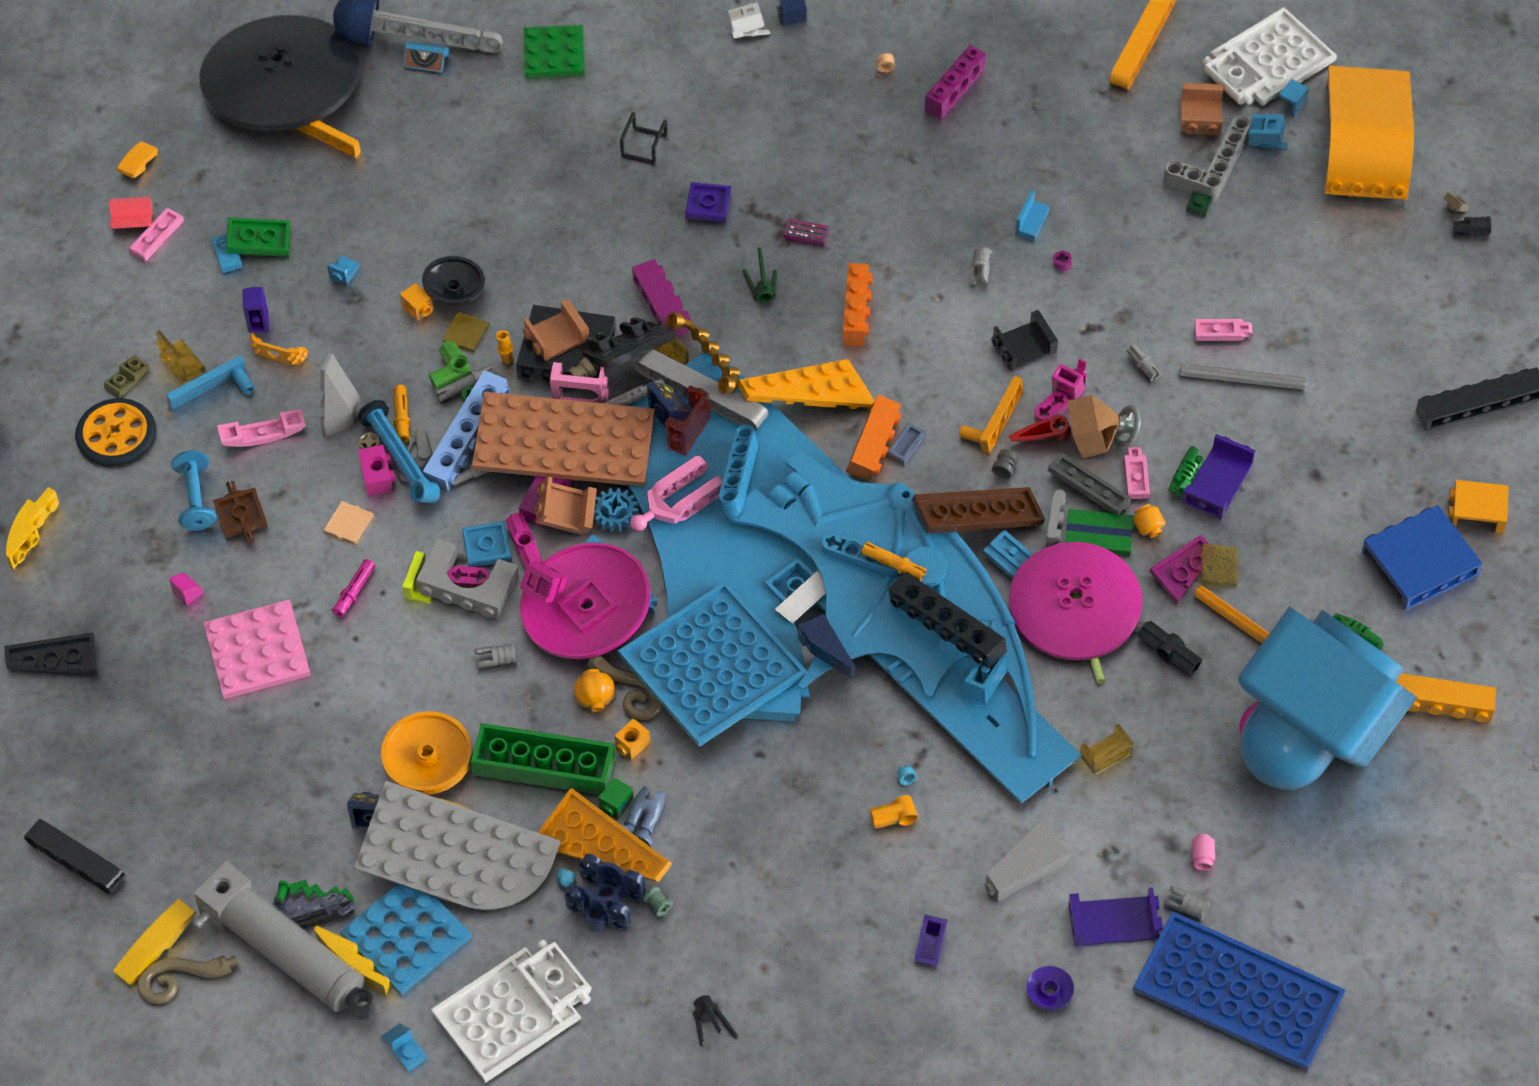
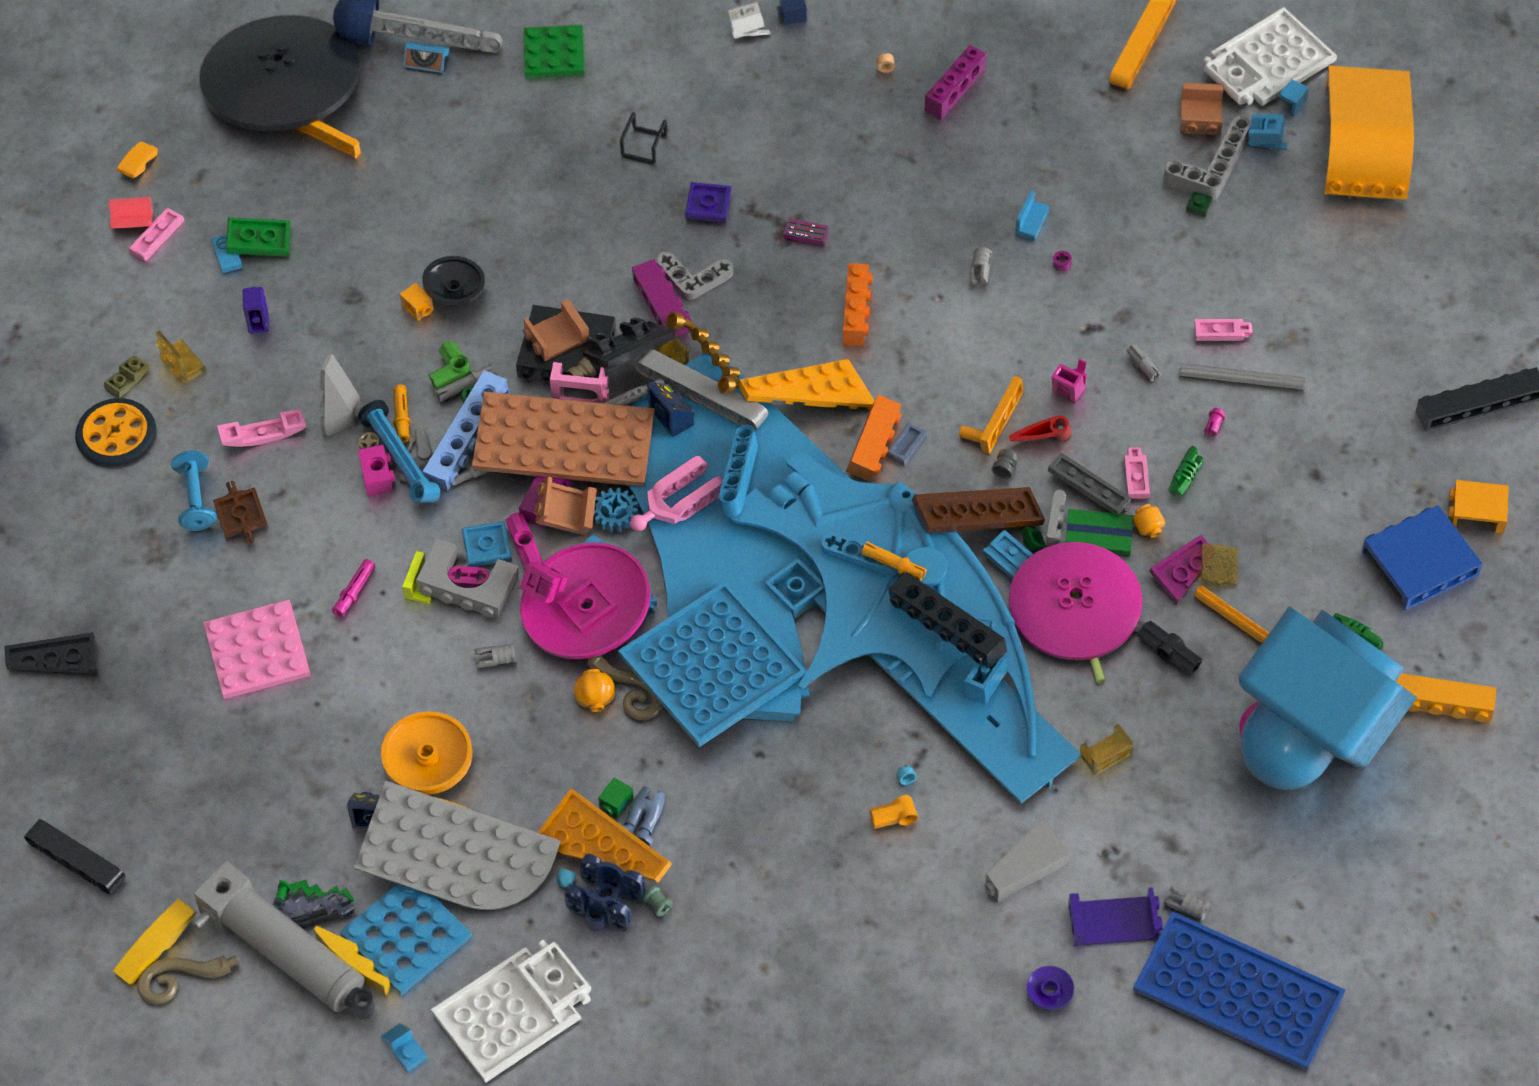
(24, 530): yellow slope -> none
(185, 588): dark pink brick -> none
(232, 369): dark azure piece -> none
(288, 356): light orange piece -> none
(343, 270): dark azure bracket -> none
(348, 522): light nougat piece -> none
(466, 331): clear yellow piece -> none
(504, 347): light orange axle -> none
(543, 759): green brick -> none
(634, 731): light orange brick -> none
(682, 435): clear red panel -> none
(689, 281): none -> light grey beam
(706, 1010): black plant -> none
(764, 290): dark green plant -> none
(802, 598): white sticker -> none
(824, 644): dark blue slope -> none
(931, 939): dark purple slope -> none
(1026, 342): black panel -> none
(1033, 539): none -> dark green plate
(1048, 406): dark pink beam -> none
(1097, 424): medium nougat piece -> none
(1203, 852): bright pink brick -> none
(1216, 416): none -> dark pink pin
(1219, 477): dark purple panel -> none
(1456, 203): dark tan plate -> none
(1473, 225): black hinge -> none

